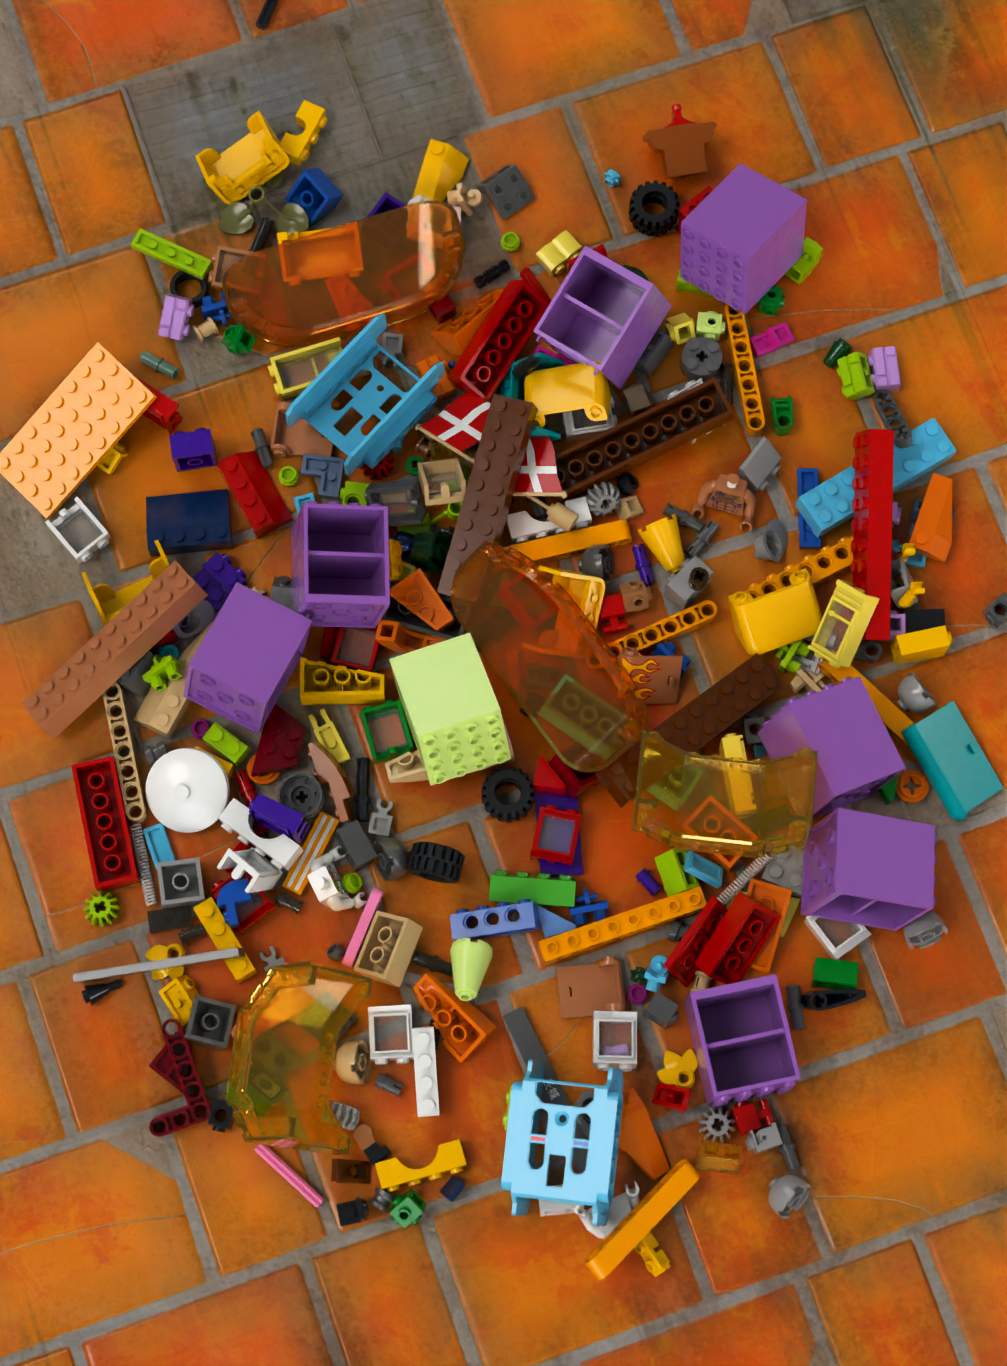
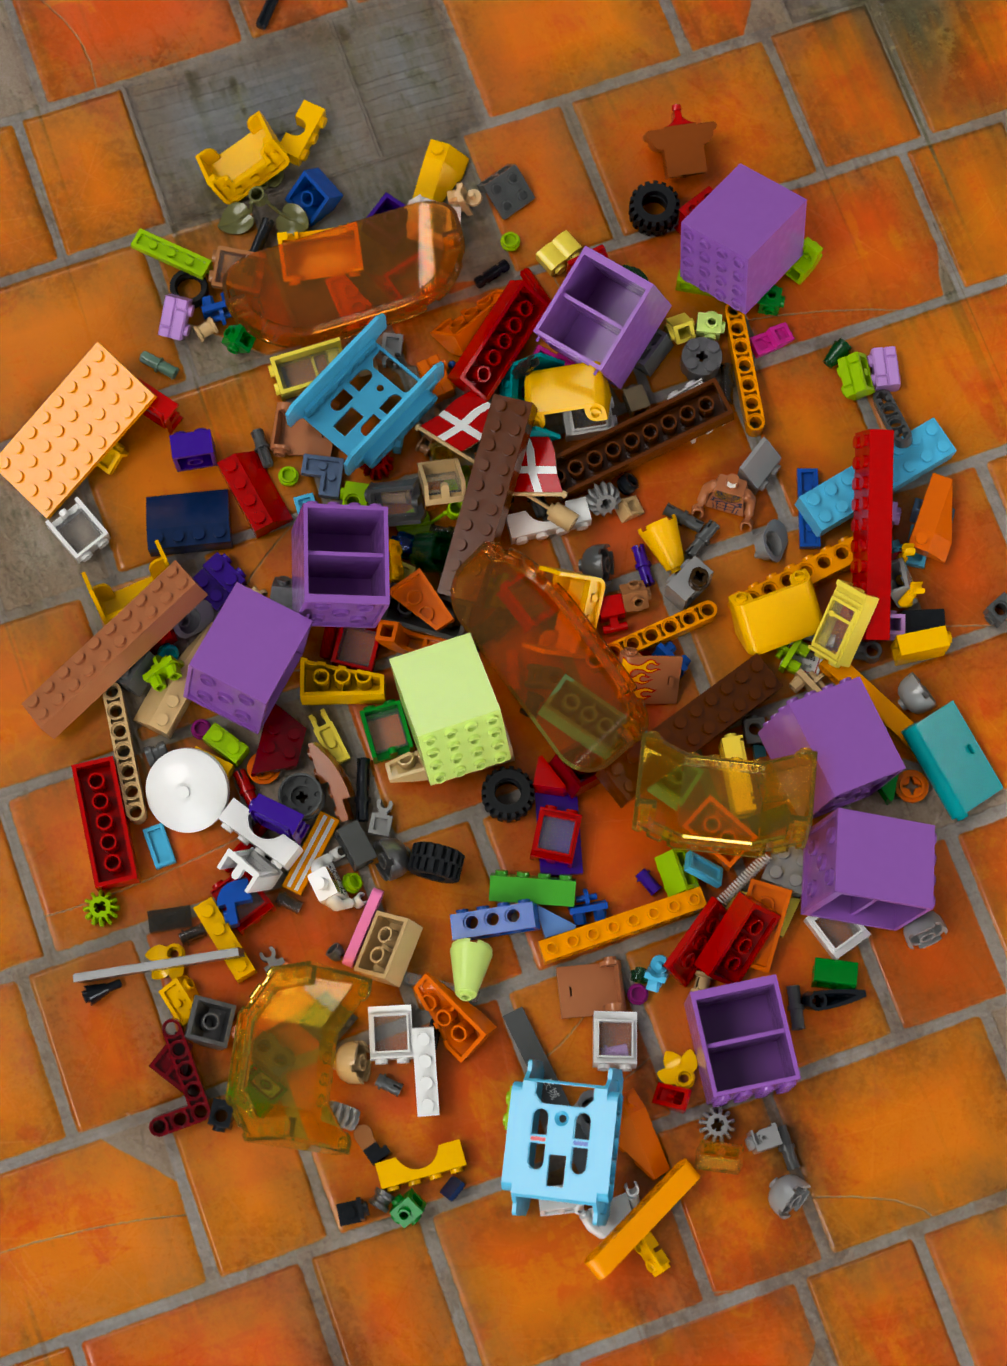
(144, 867): white piece -> none
(180, 883): light grey brick -> none
(289, 1174): bright pink axle -> none
(350, 1171): reddish brown slope -> none
(410, 470): green plate -> none
(433, 963): clear smoke pin -> none
(443, 309): dark red brick -> none
(574, 542): light orange beam -> none
(612, 178): medium azure plate -> none
(661, 1010): dark grey brick -> none
(677, 931): dark grey wheel -> none
(748, 1118): red brick -> none
(781, 411): green piece -> none

